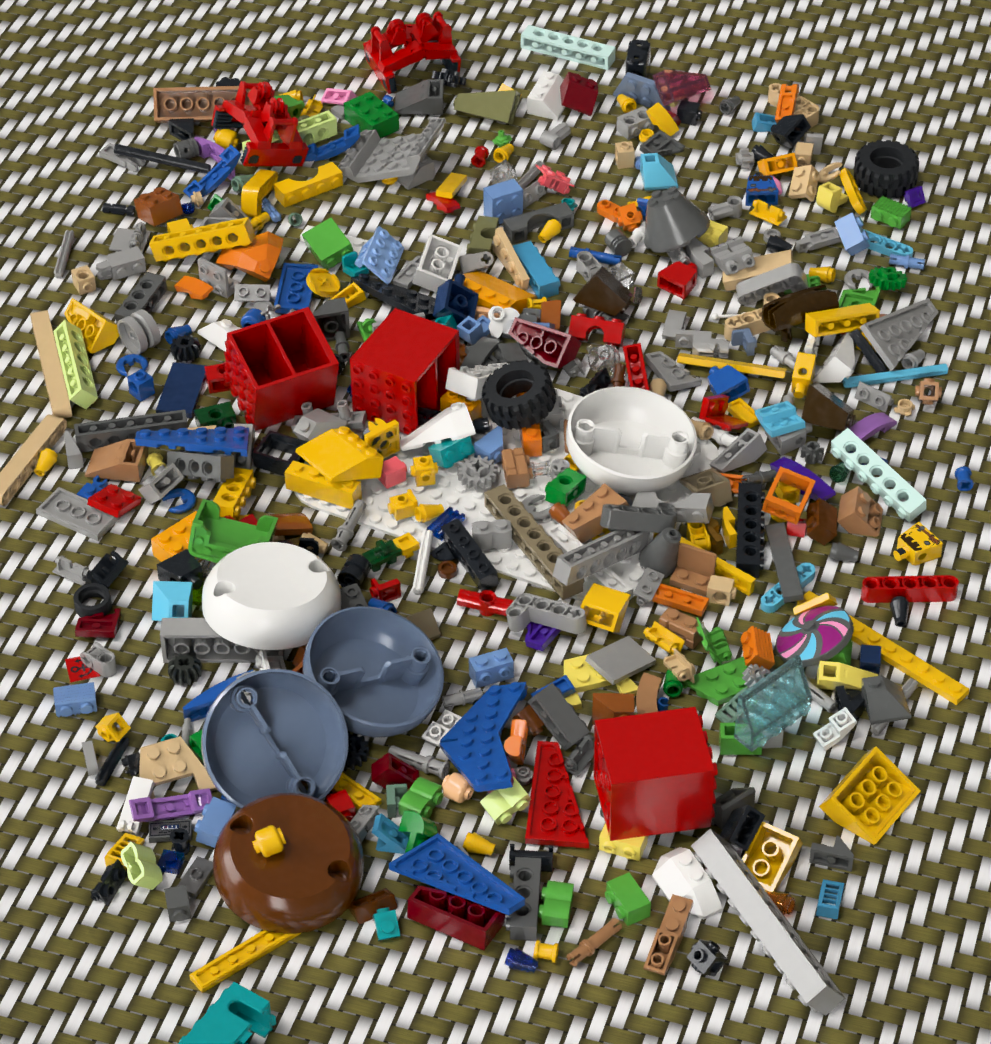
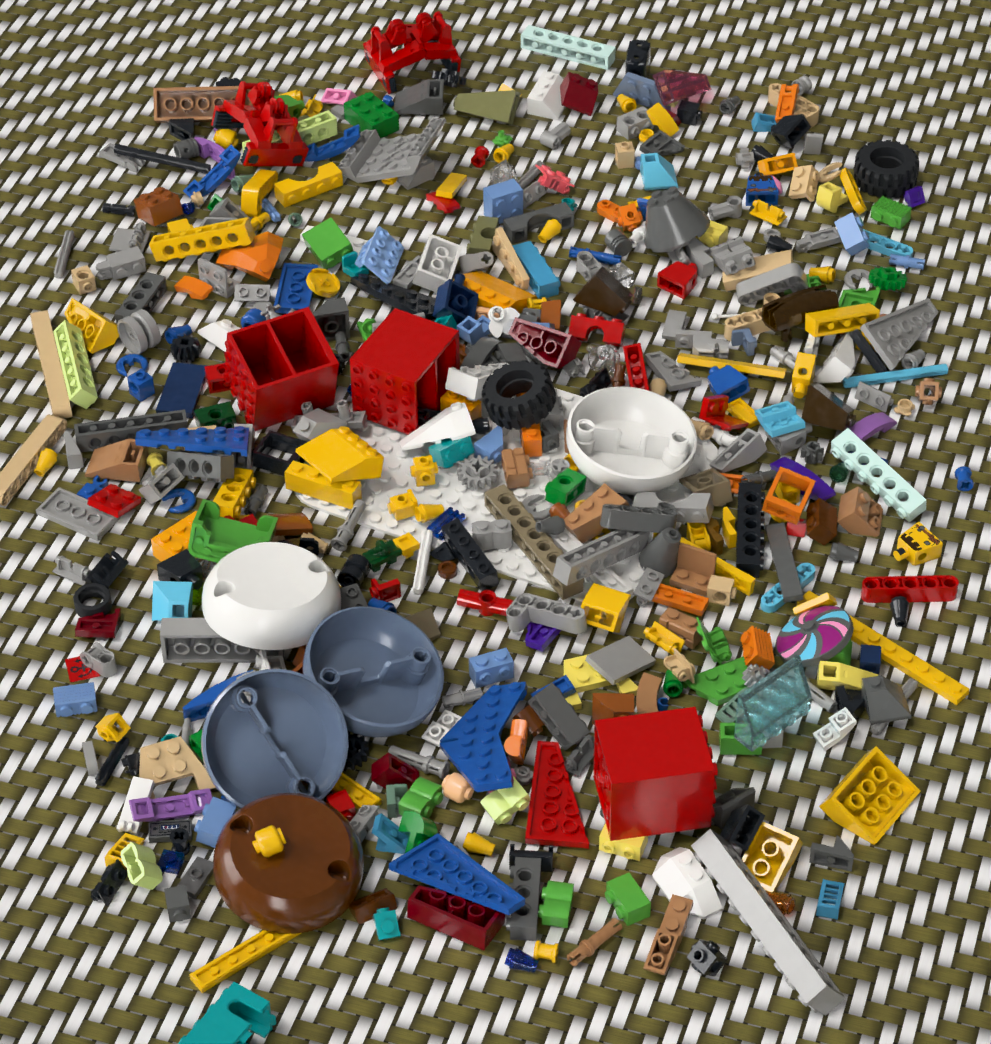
(184, 669): pearl dark grey gear -> none
(256, 500): none -> dark grey pin
(355, 294): yellow slope -> none
(383, 436): yellow piece -> none
(393, 472): coral brick -> none
(552, 525): none -> dark grey cone
(804, 84): none -> light grey wheel
(804, 153): tan brick -> none

